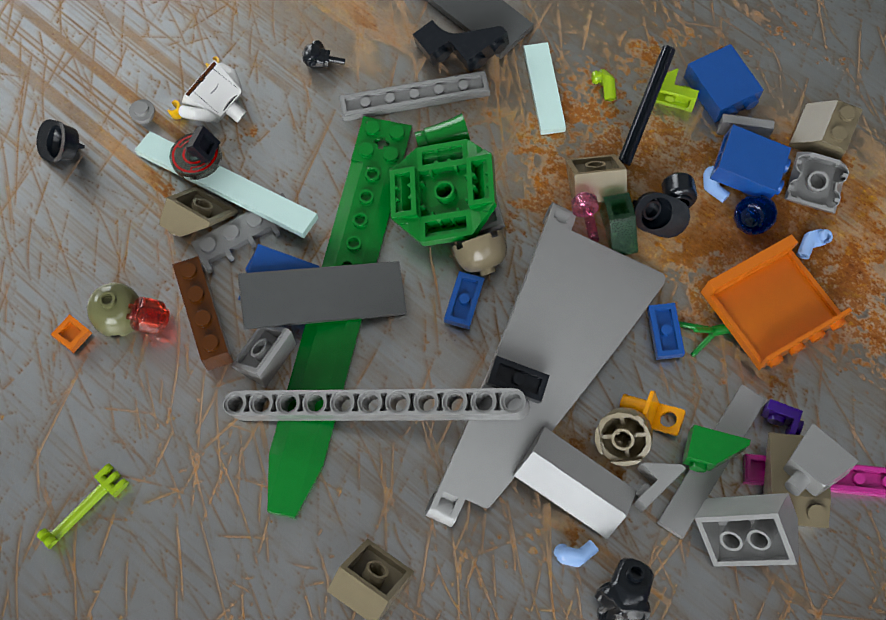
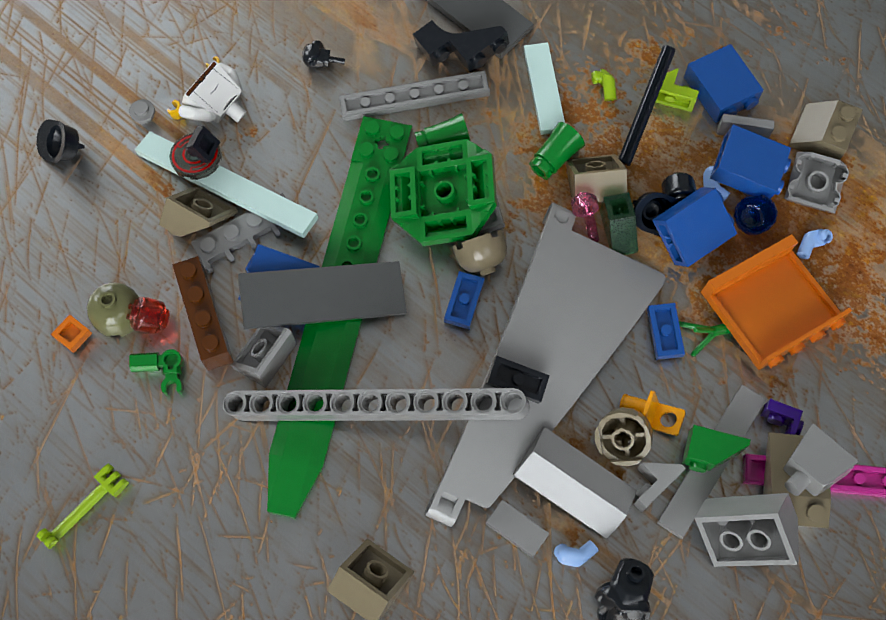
(170, 361): none -> green bar
(517, 528): none -> light grey tile
(556, 150): none -> green plant
(695, 226): none -> blue brick

